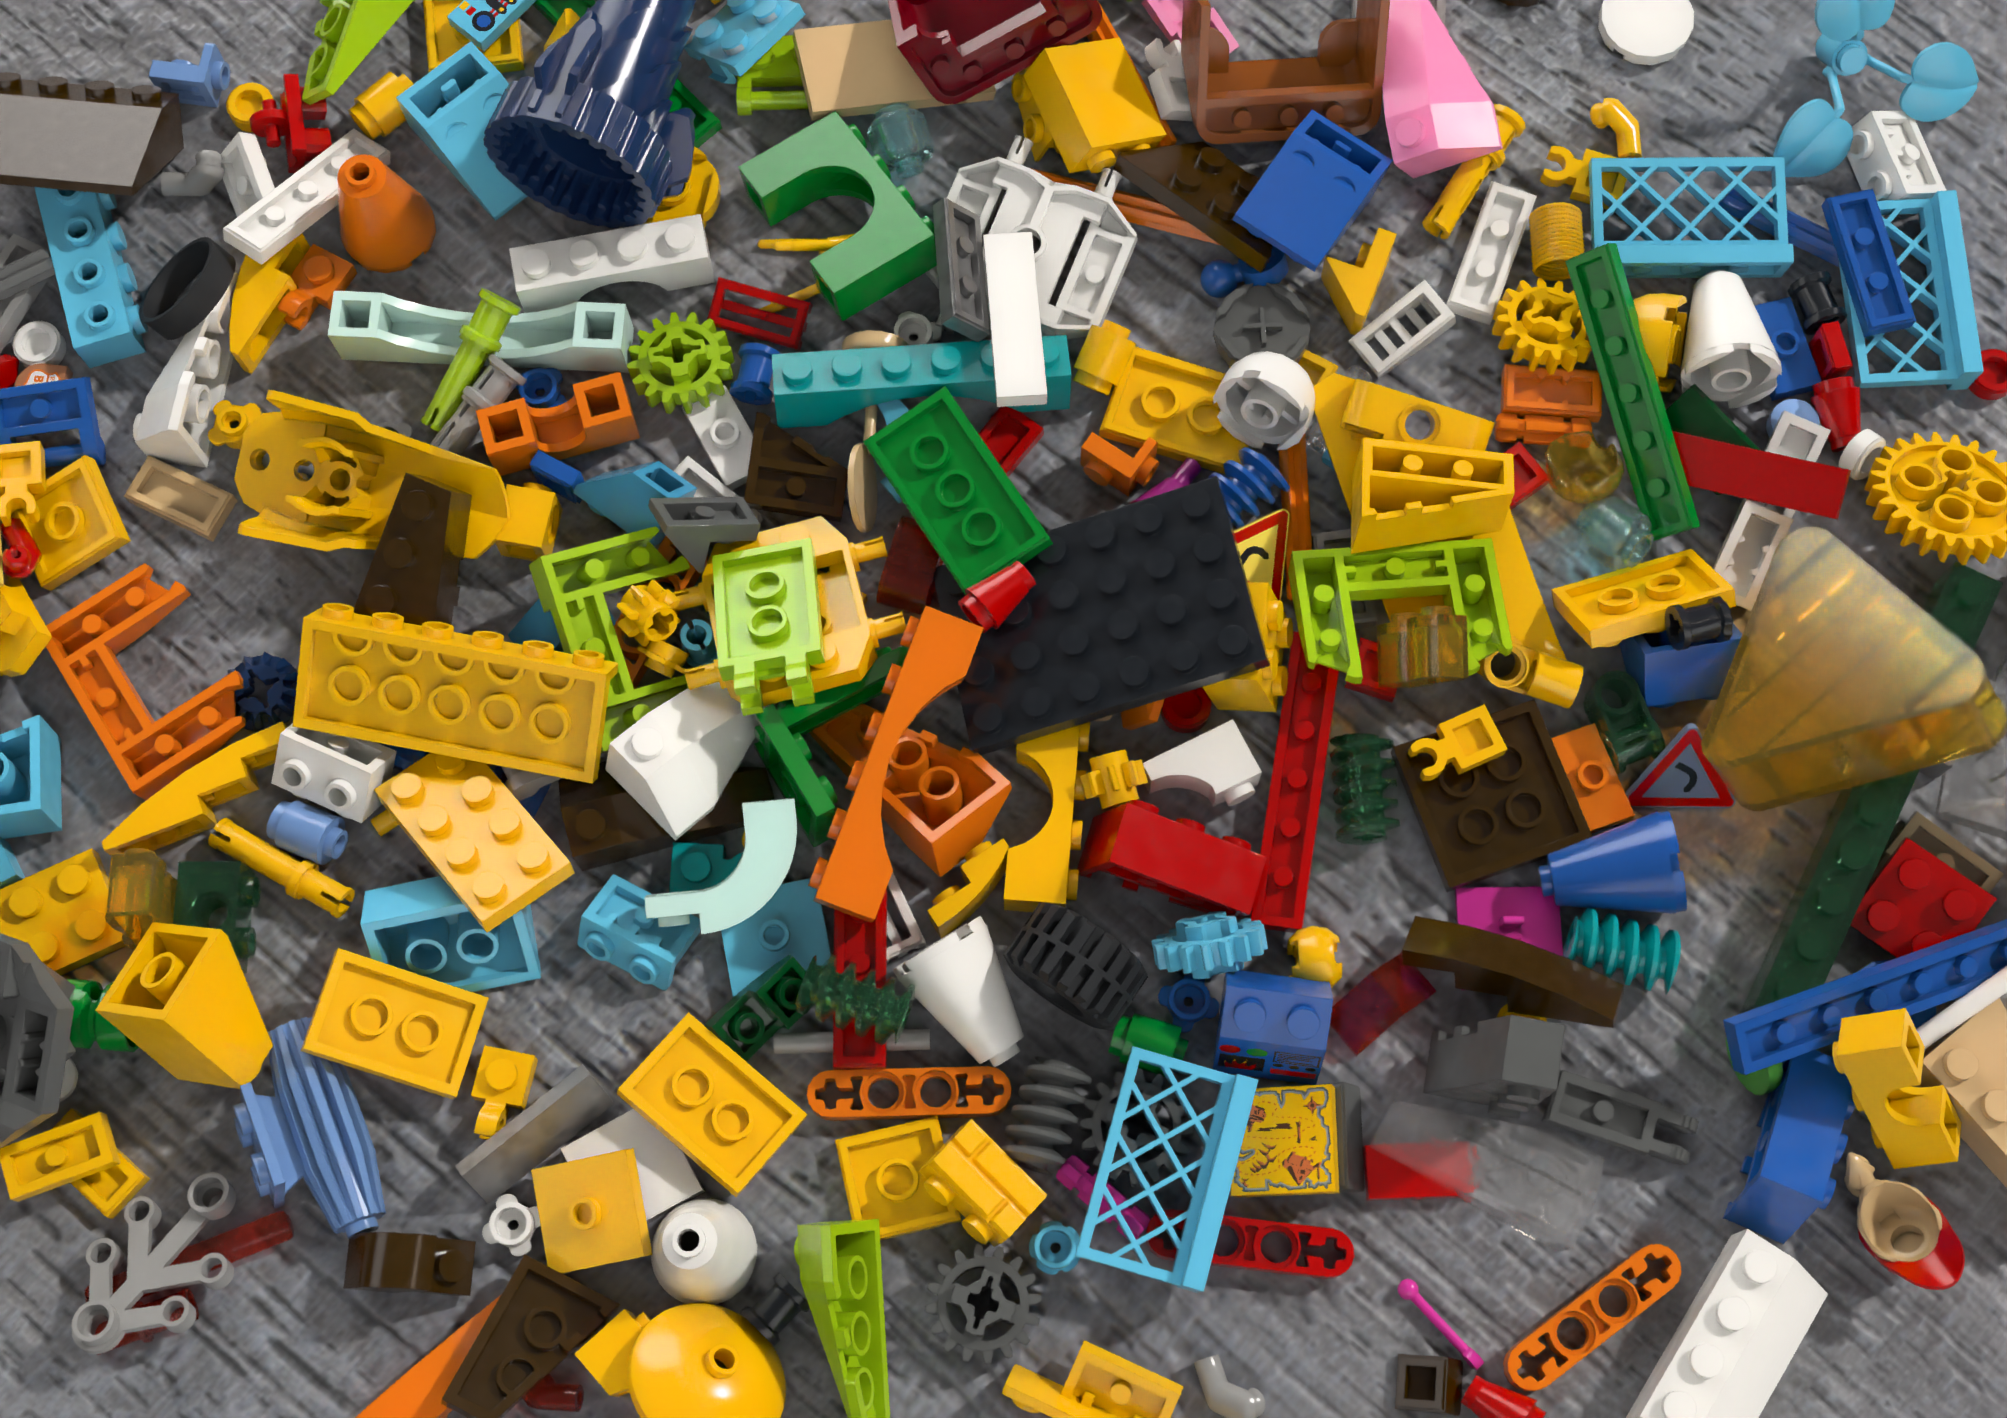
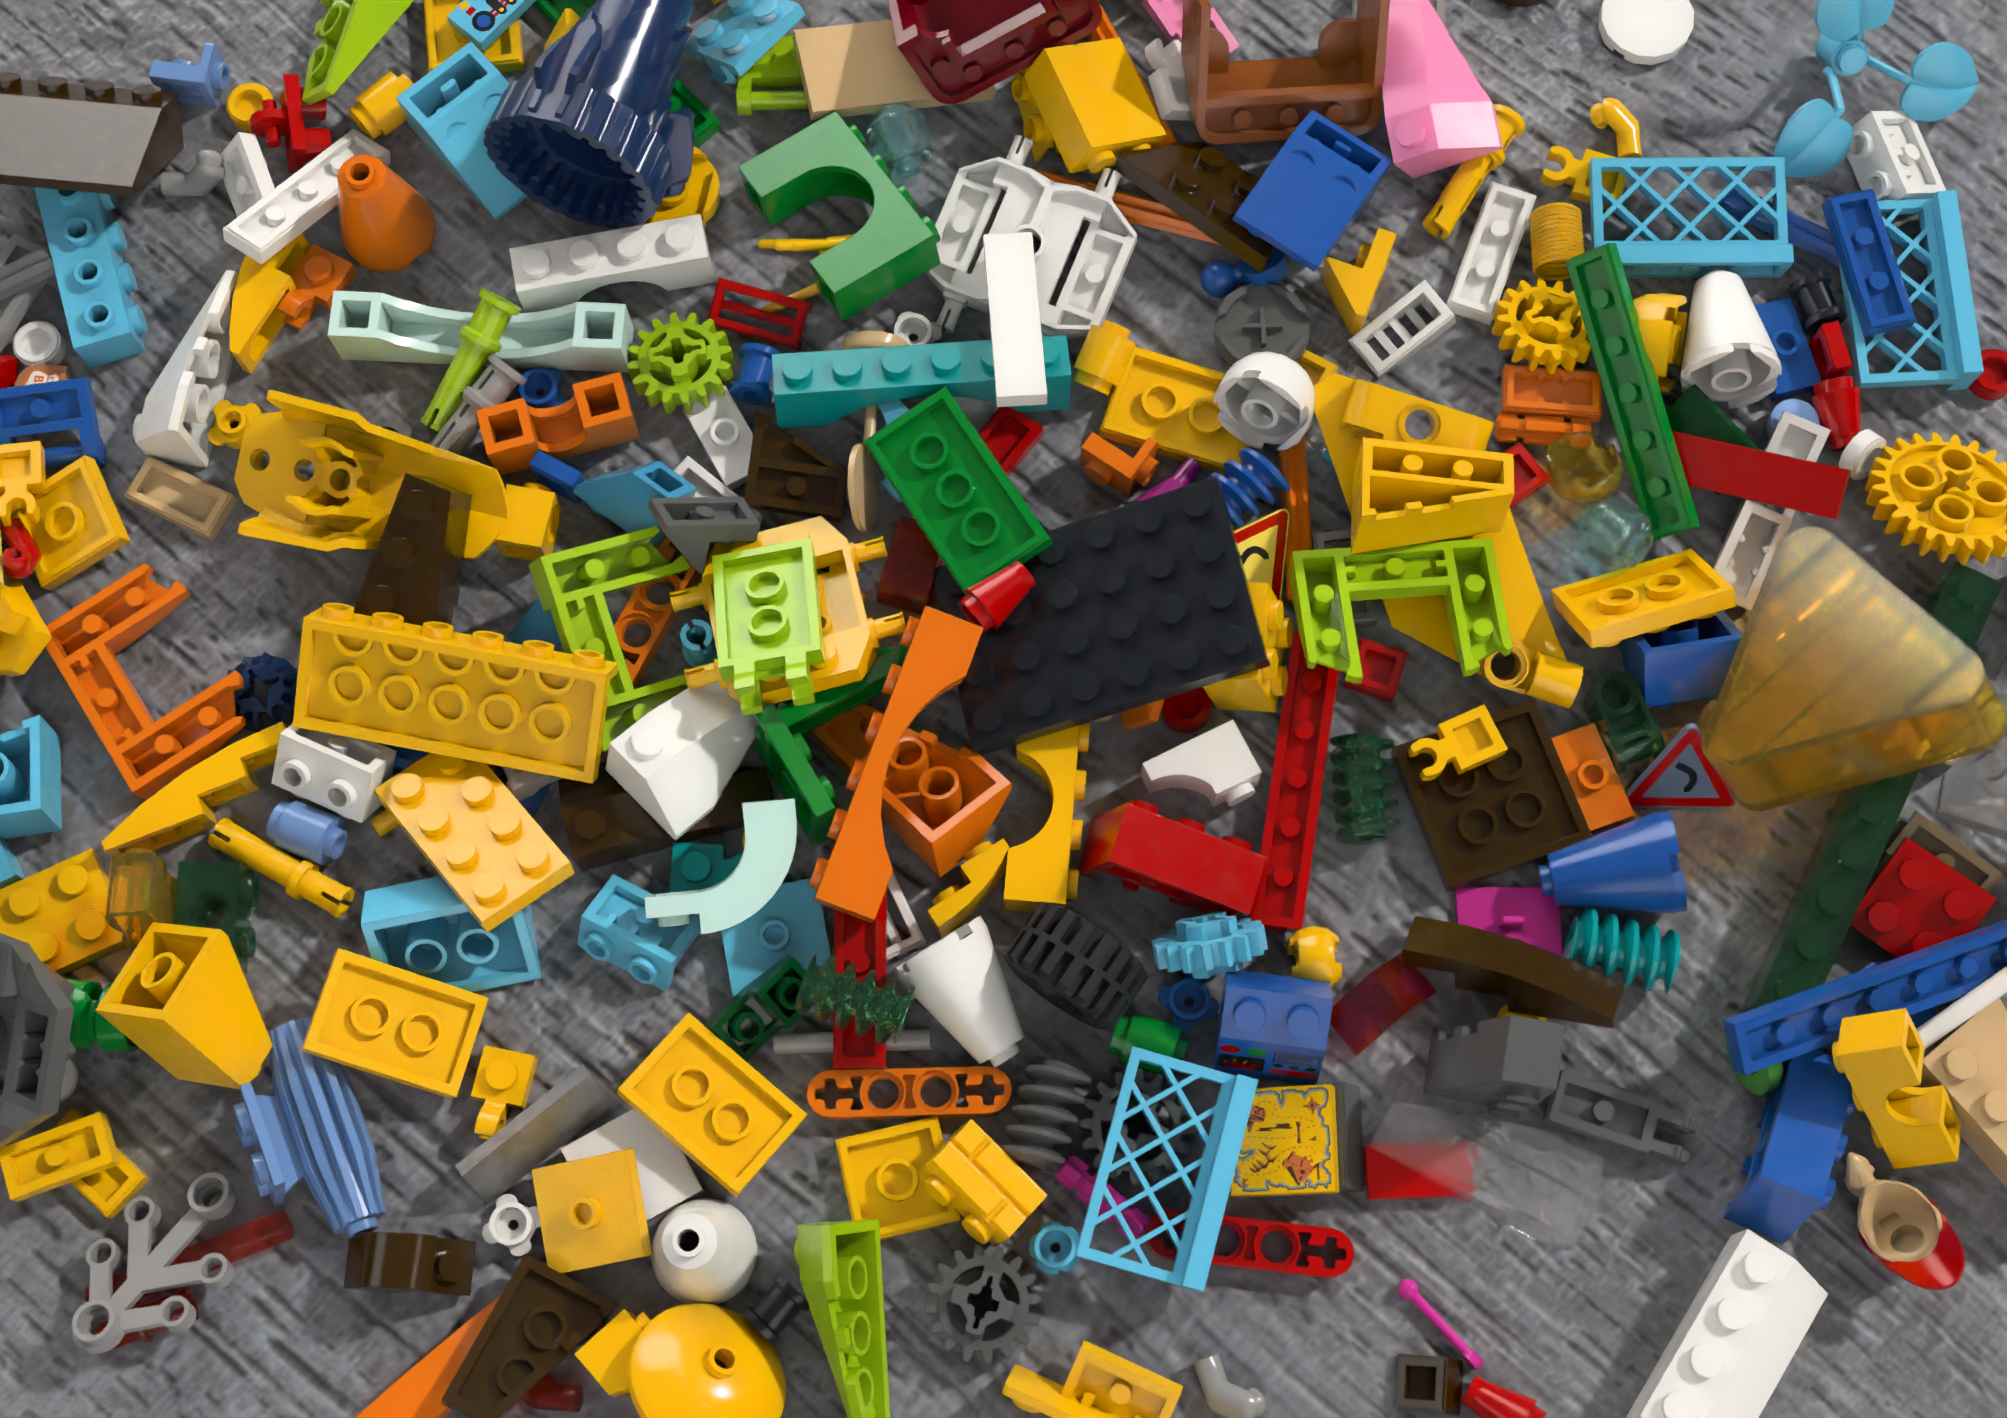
(177, 319): black tyre -> none
(648, 613): yellow gear -> none
(664, 657): yellow plate -> none
(960, 270): flat silver tile -> none
(1113, 779): yellow gear -> none
(1422, 648): clear yellow brick -> none
(1588, 1312): orange beam -> none
(1698, 623): black bush -> none

